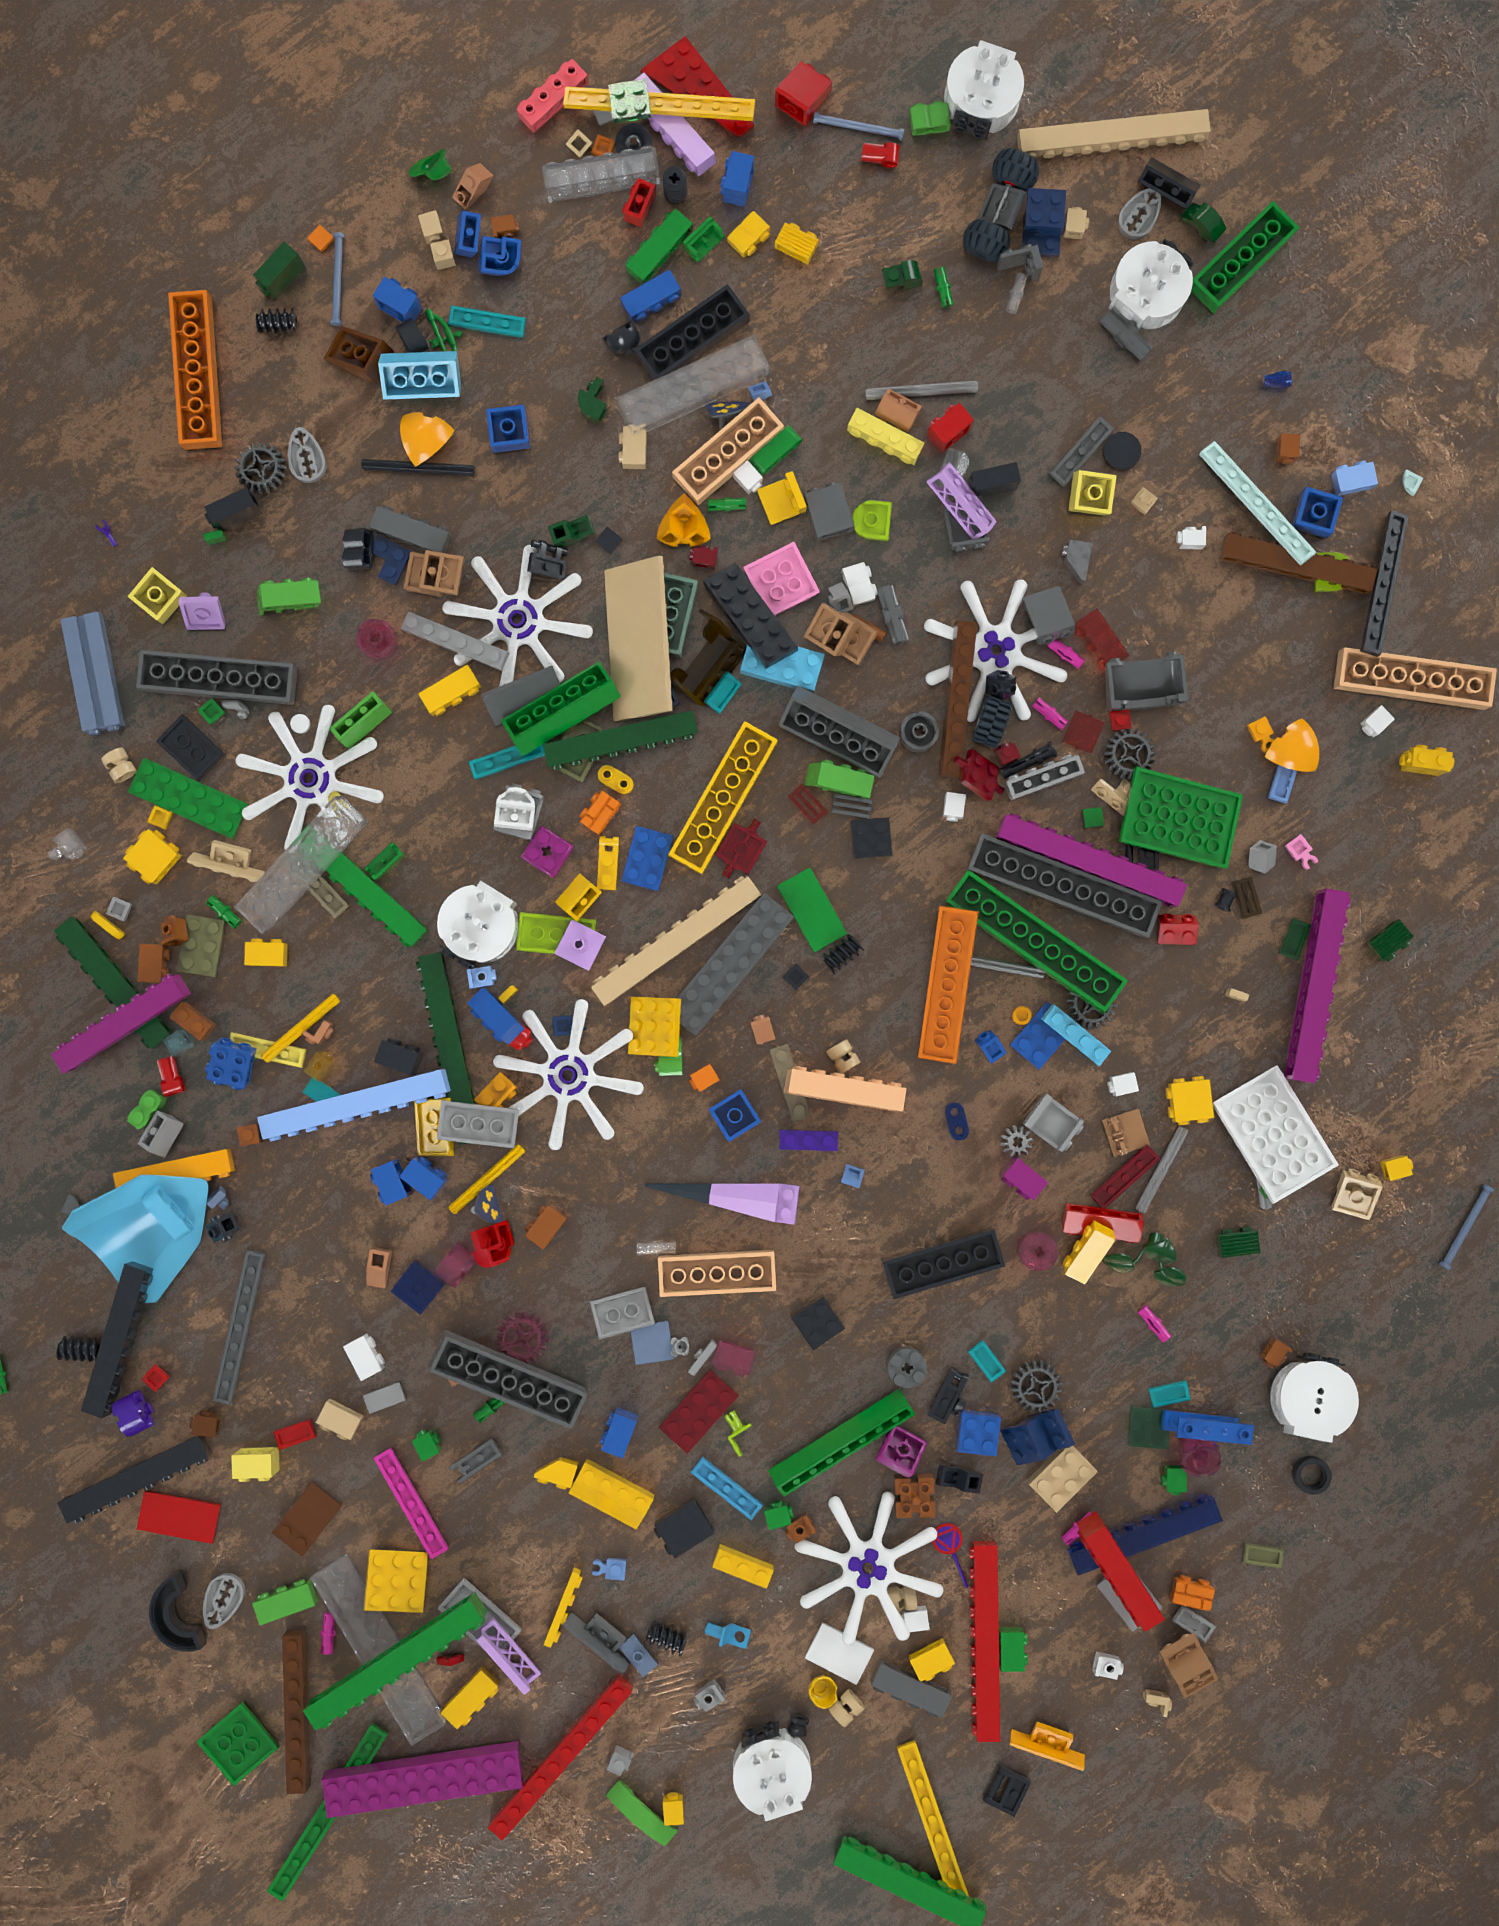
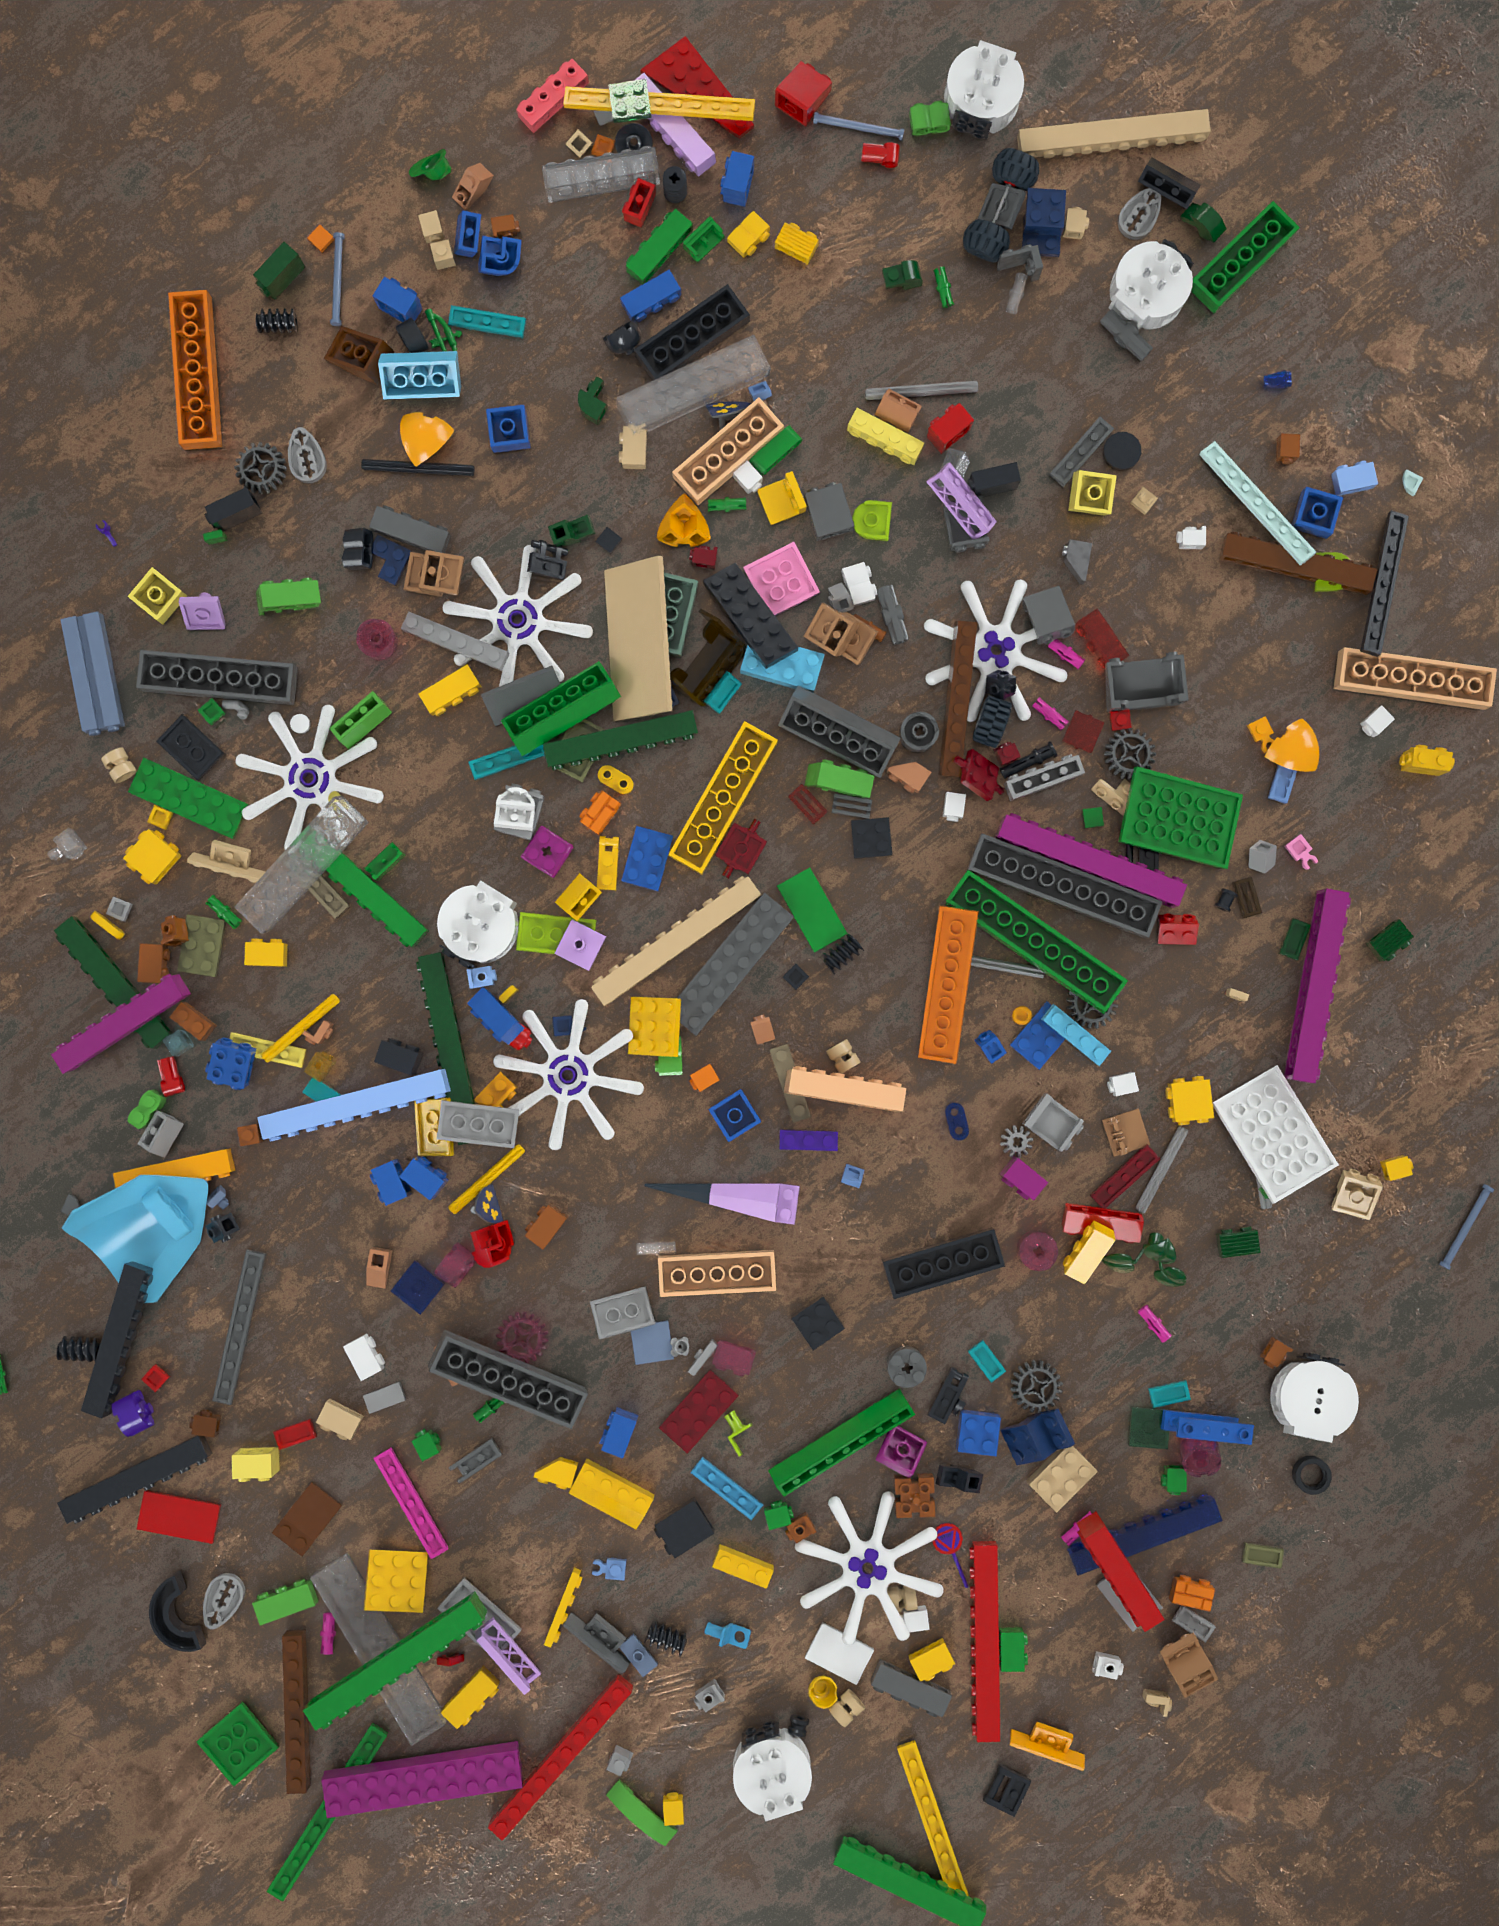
(909, 774): none -> nougat slope

